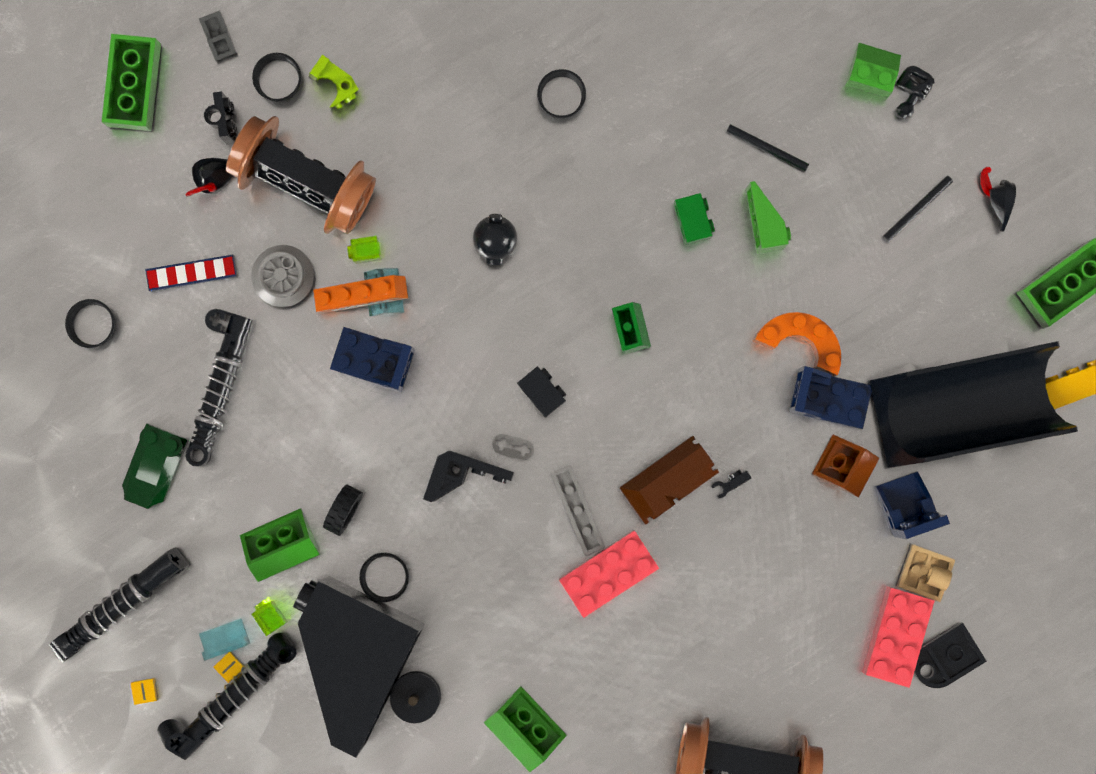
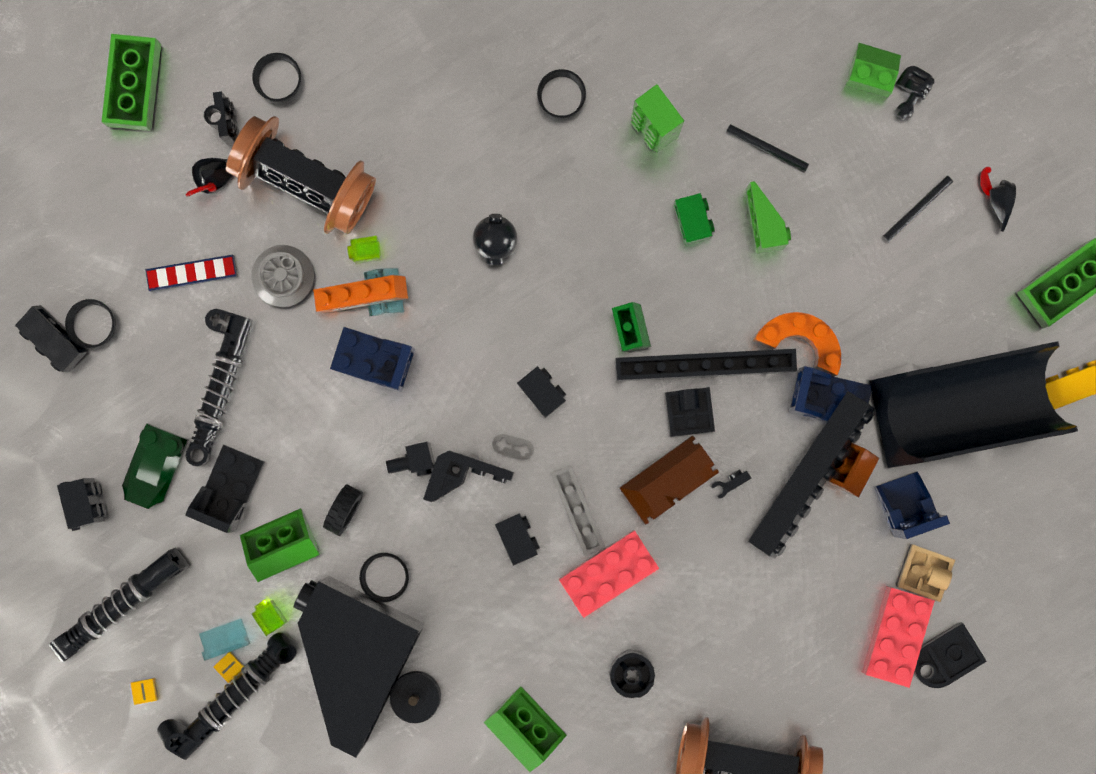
(50, 339): none -> black brick
(81, 503): none -> black brick
(217, 35): dark grey slope -> none
(227, 490): none -> black bracket
(327, 70): lime tile -> none
(417, 460): none -> black brick
(517, 538): none -> black brick
(632, 687): none -> black brick
(656, 119): none -> bright green brick
(689, 411): none -> black plate
(705, 365): none -> black brick
(811, 475): none -> black brick

